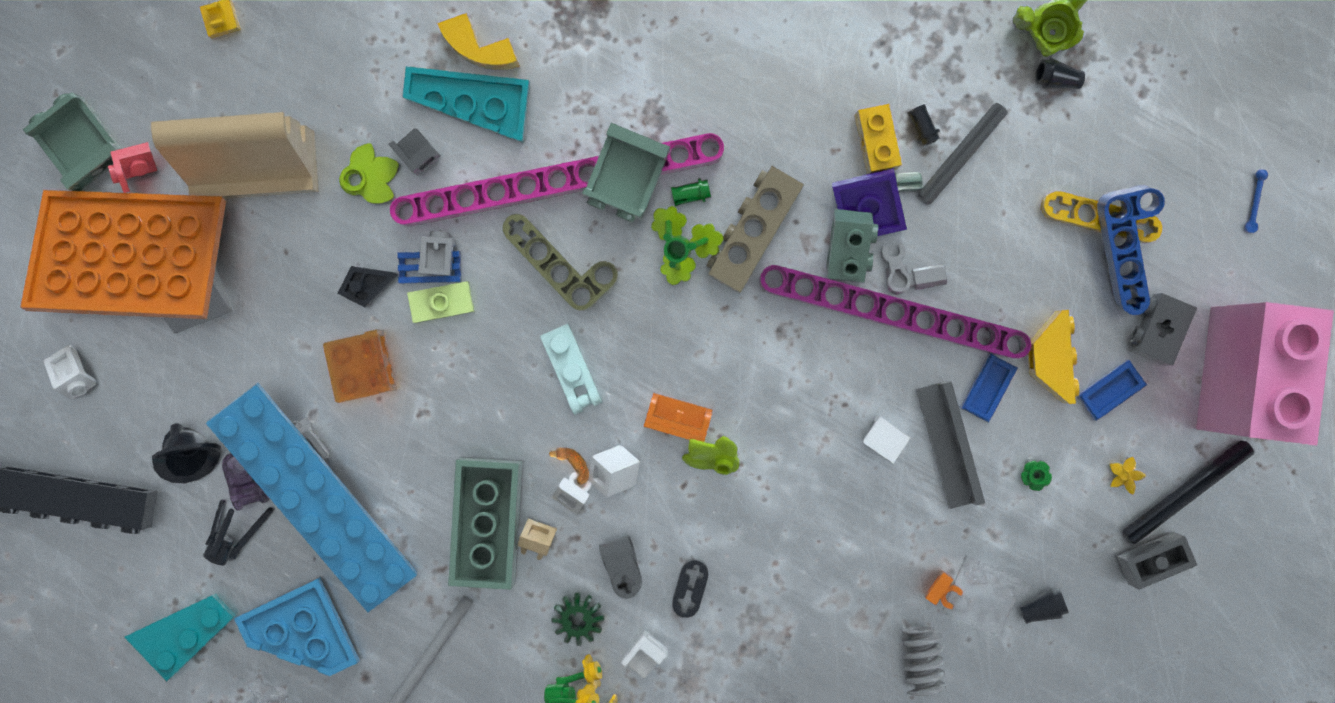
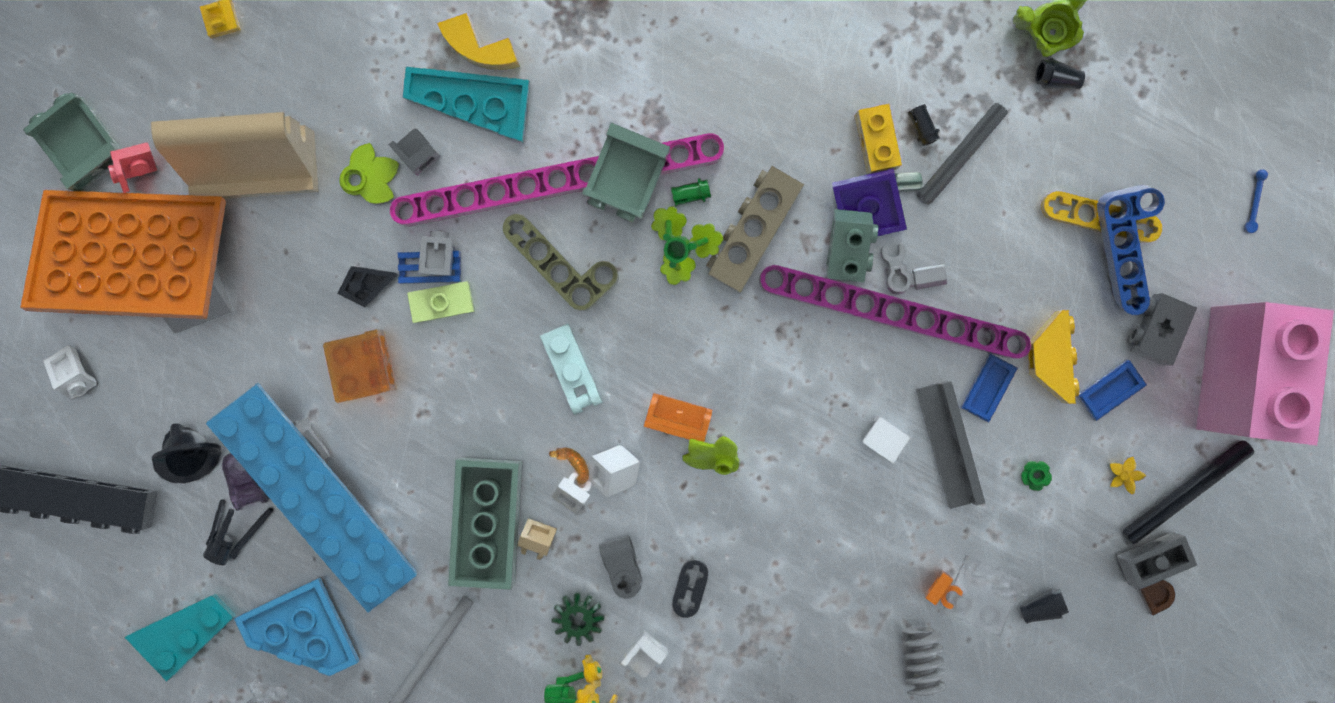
(1158, 596): none -> reddish brown tile

